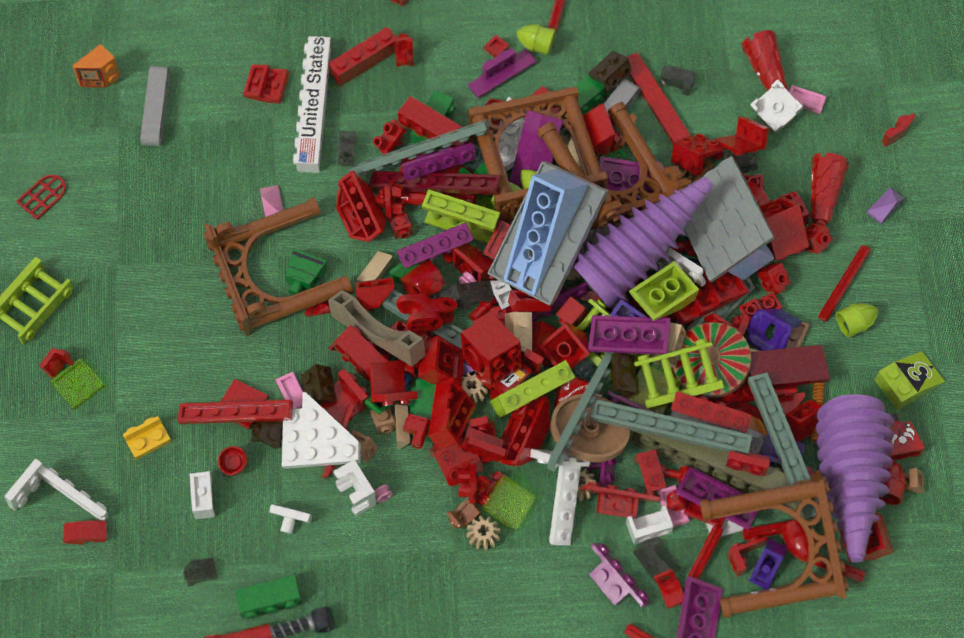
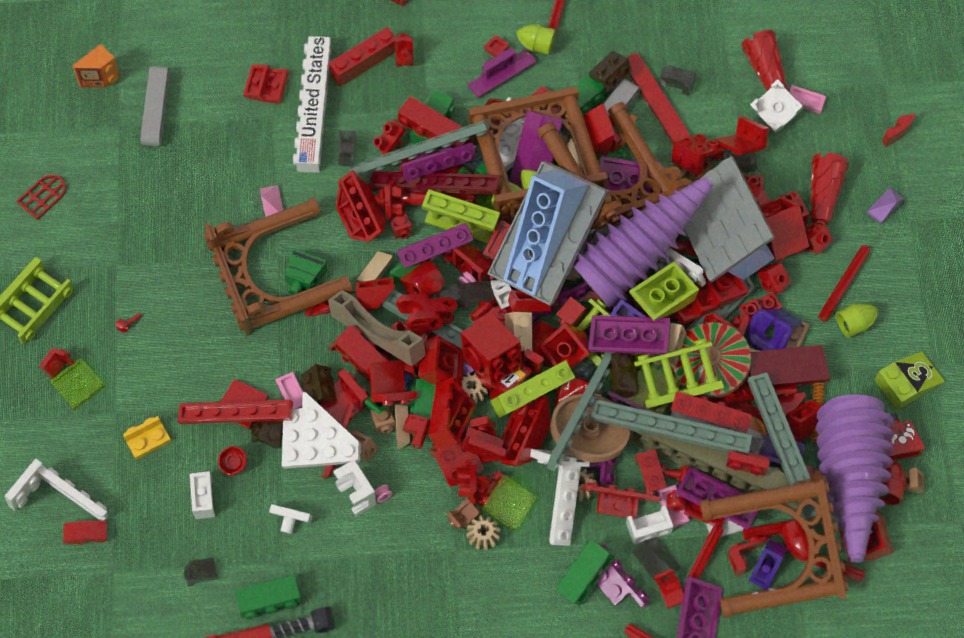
(123, 326): none -> red hand
(585, 572): none -> green brick

